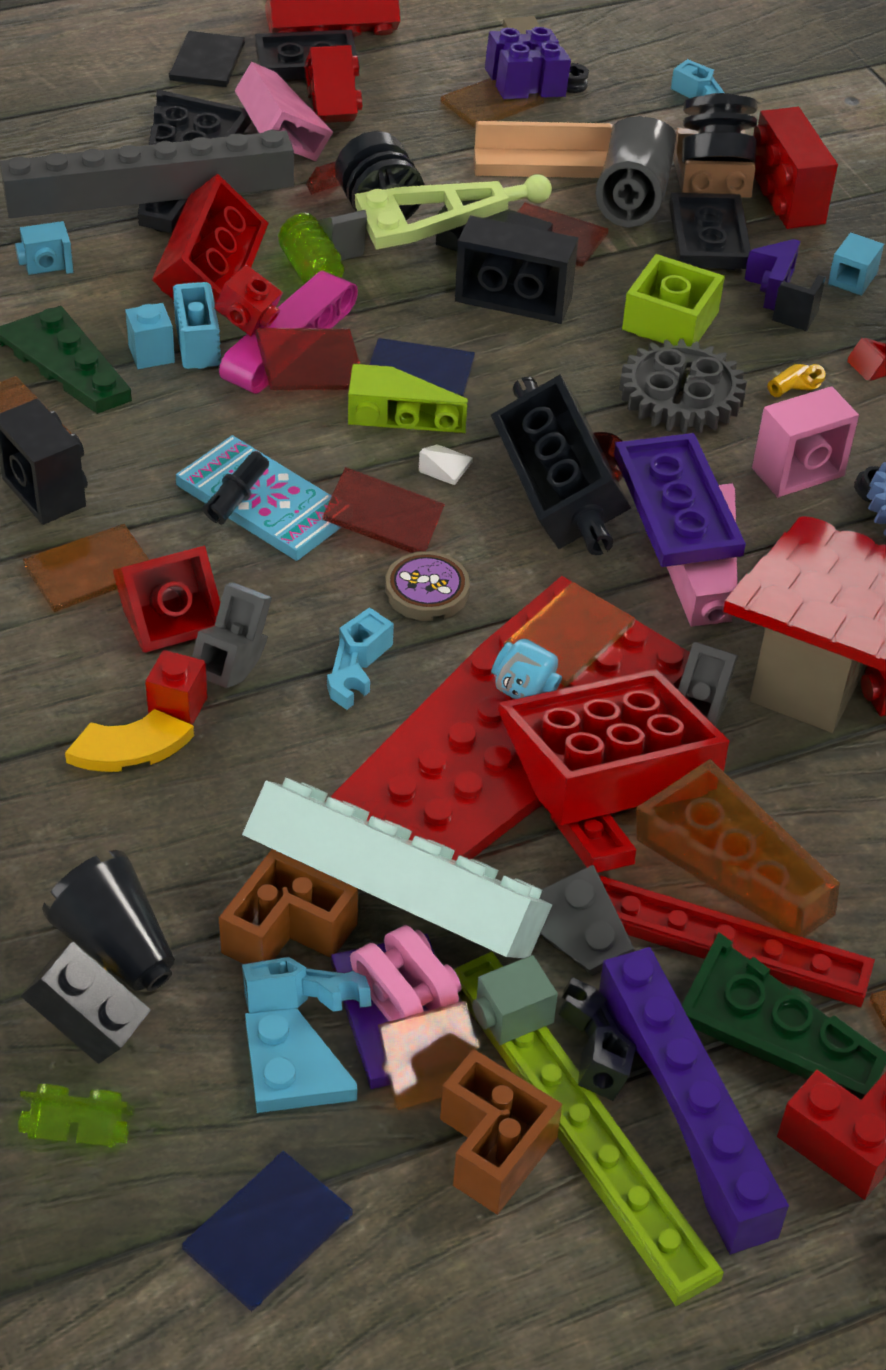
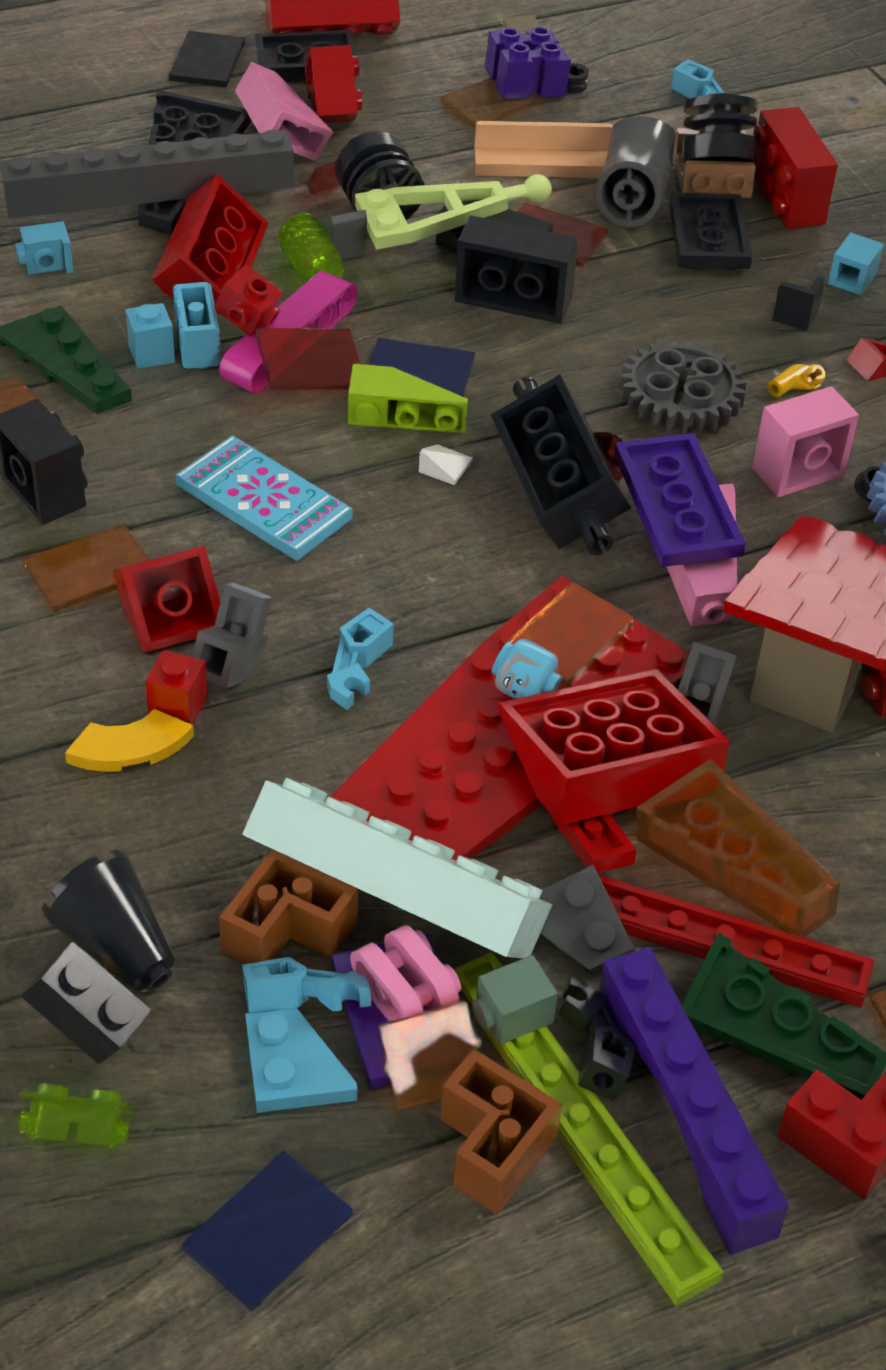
(235, 488): black axle -> none
(383, 511): clear red piece -> none
(427, 585): tile -> none
(672, 301): lime brick -> none
(771, 266): dark purple slope -> none

